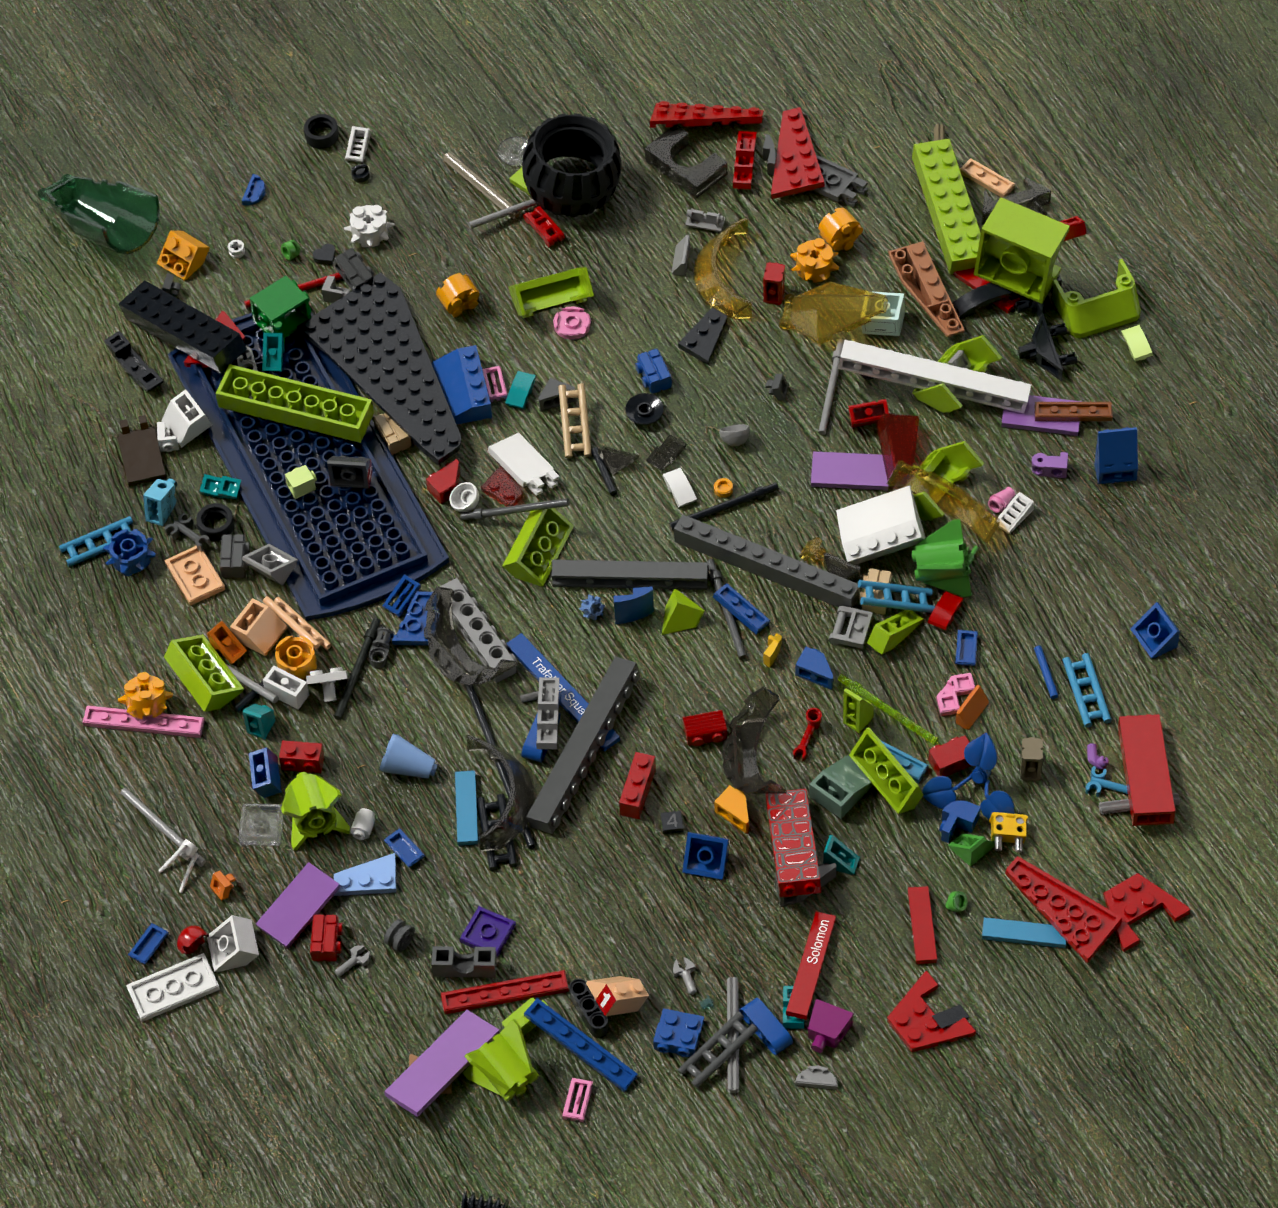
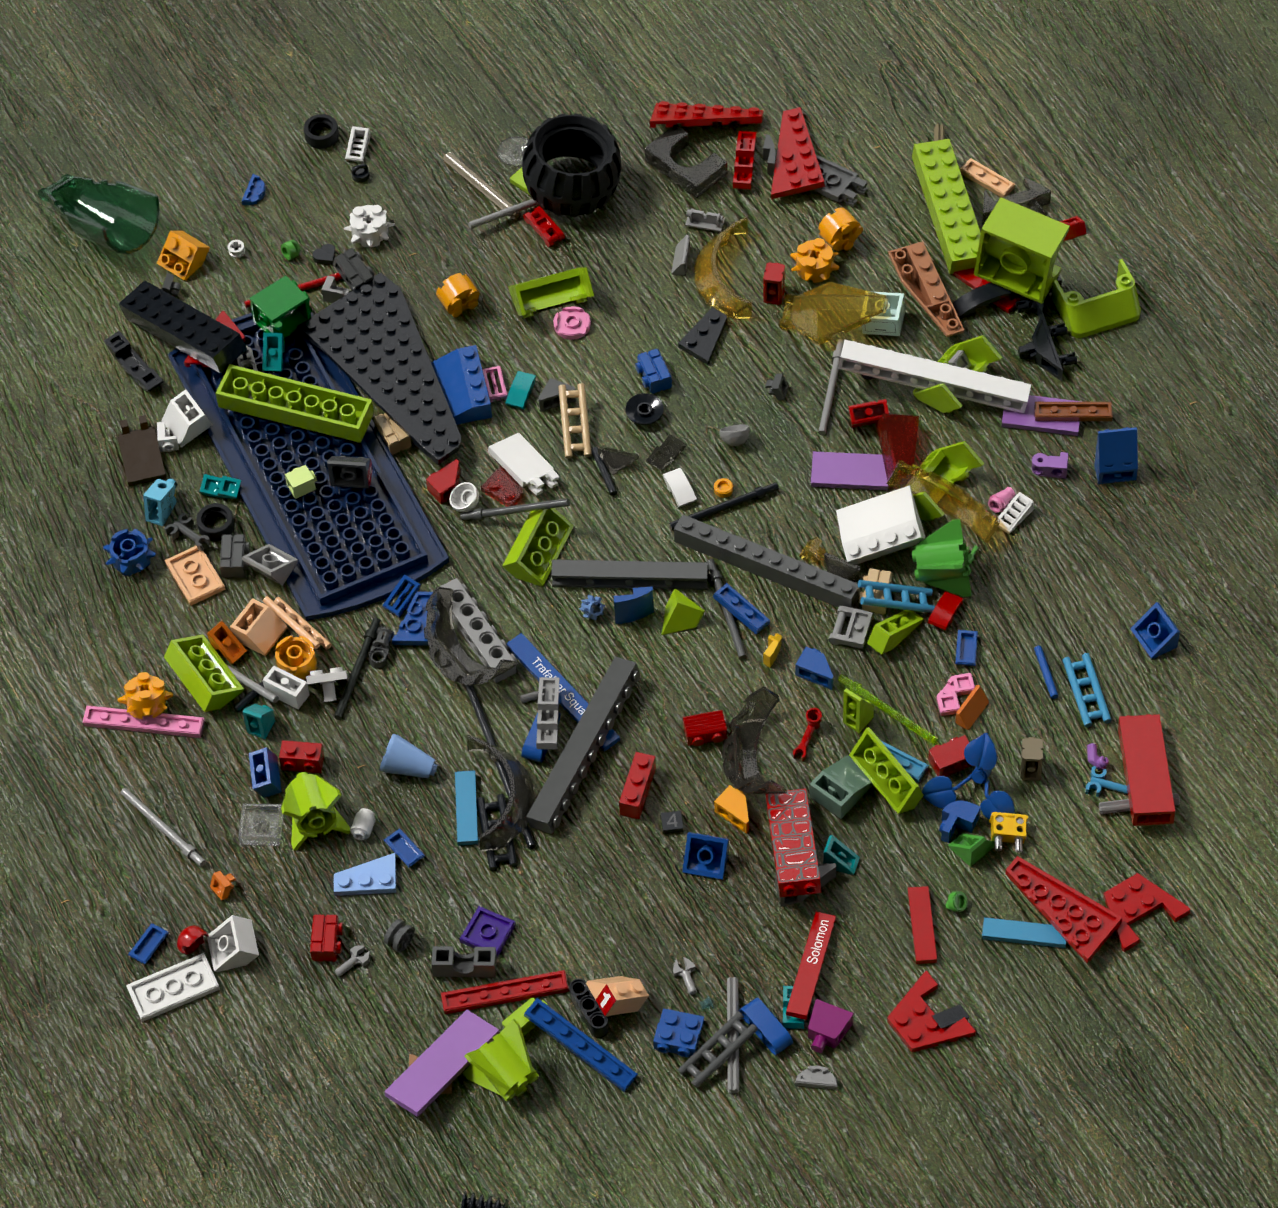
(88, 540): dark azure bar -> none
(186, 851): white plant -> none
(298, 905): medium lavender tile -> none
(574, 1116): bright pink tile -> none
(1137, 343): yellowish green slope -> none

